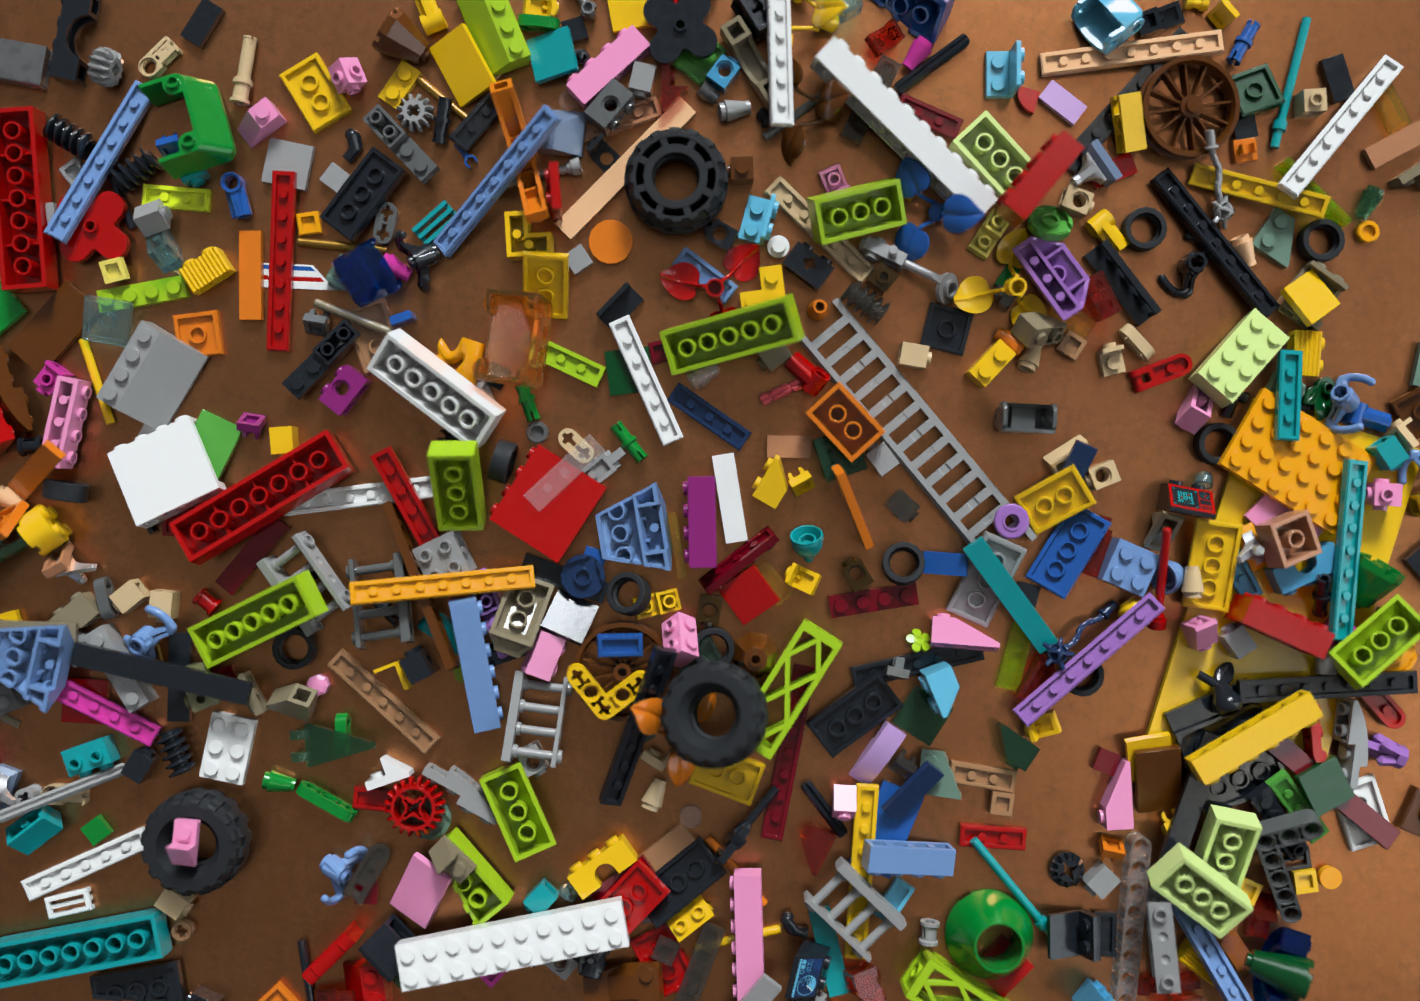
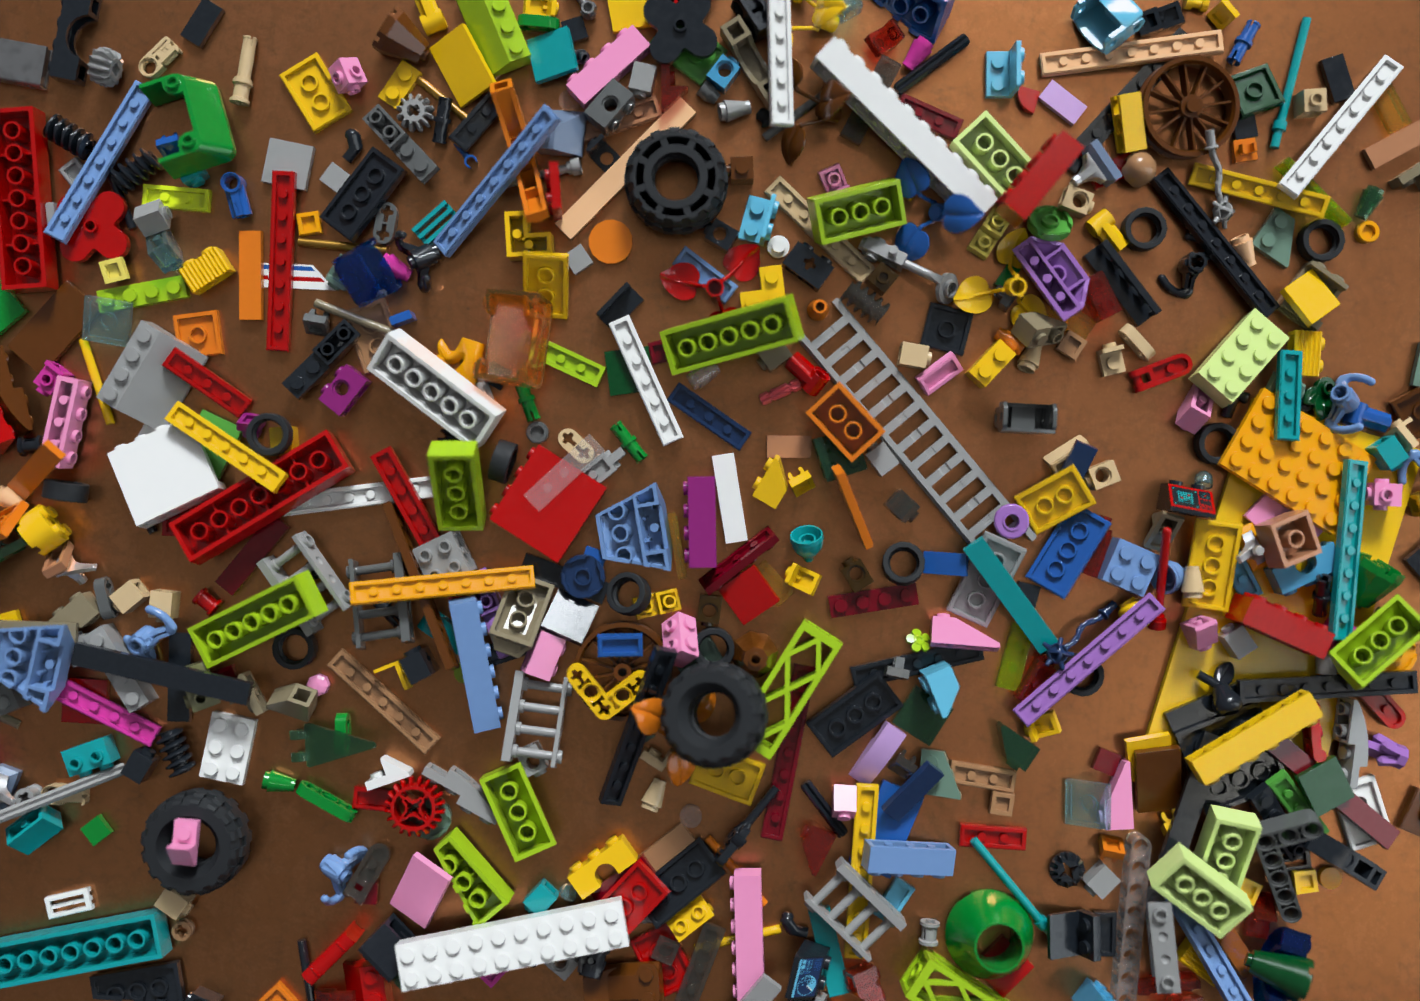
(83, 864): white tile -> none
(207, 382): none -> red tile
(226, 447): none -> yellow plate
(251, 434): none -> black tyre
(260, 122): bright pink slope -> none
(450, 858): dark tan slope -> none
(939, 373): none -> bright pink tile
(1088, 803): none -> clear light blue tile
(1139, 168): none -> medium nougat hair
(1347, 860): none -> black slope

